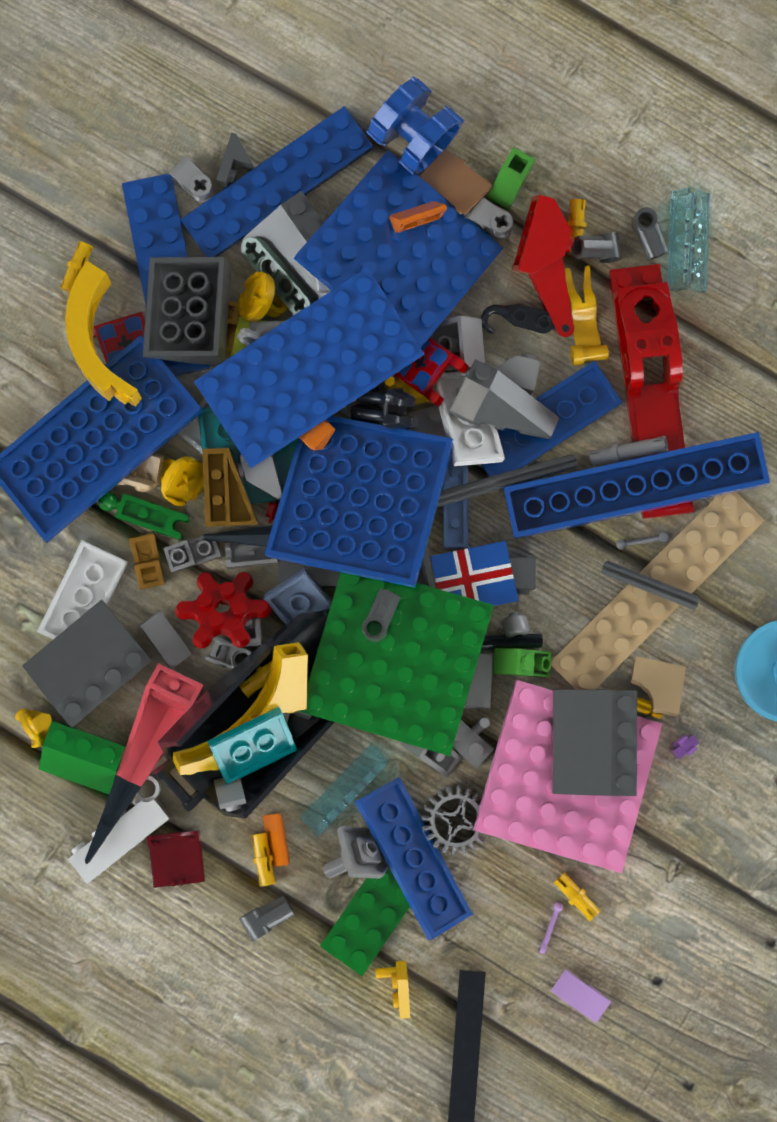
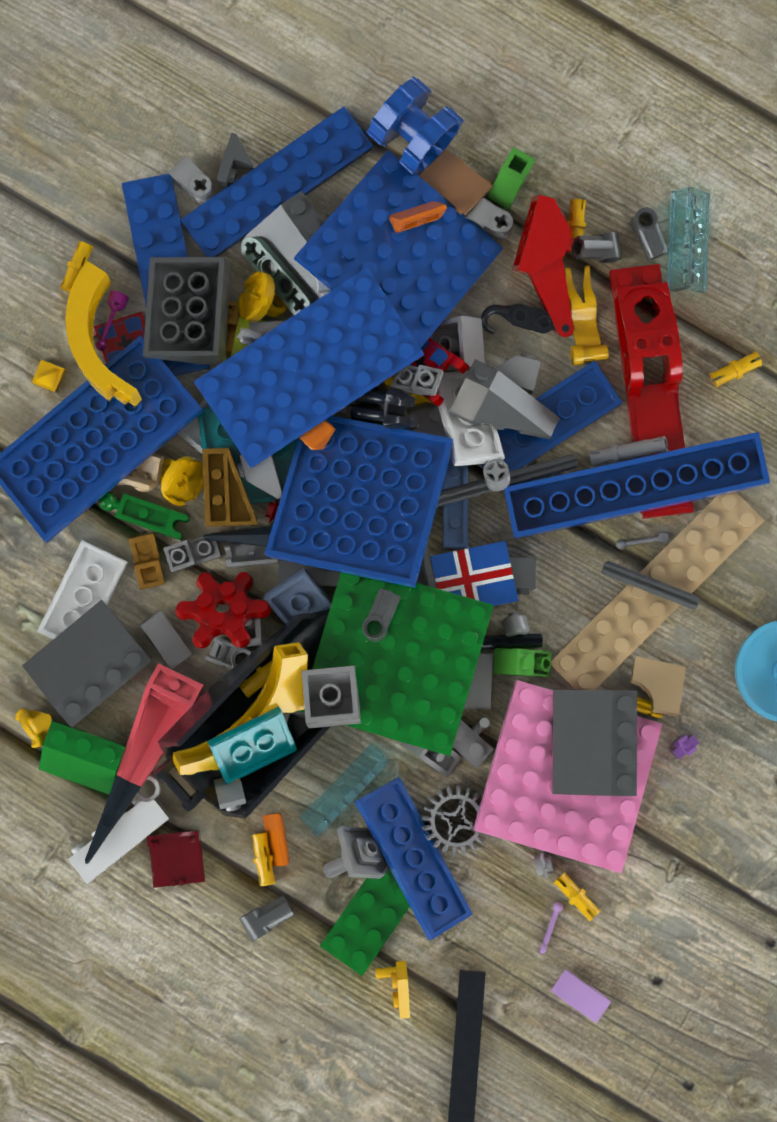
(48, 376): none -> yellow tile
(116, 301): none -> magenta hinge
(331, 697): none -> light grey slope
(418, 380): none -> light grey slope
(492, 471): none -> light grey wheel
(544, 864): none -> light grey plate
(736, 369): none -> yellow pin

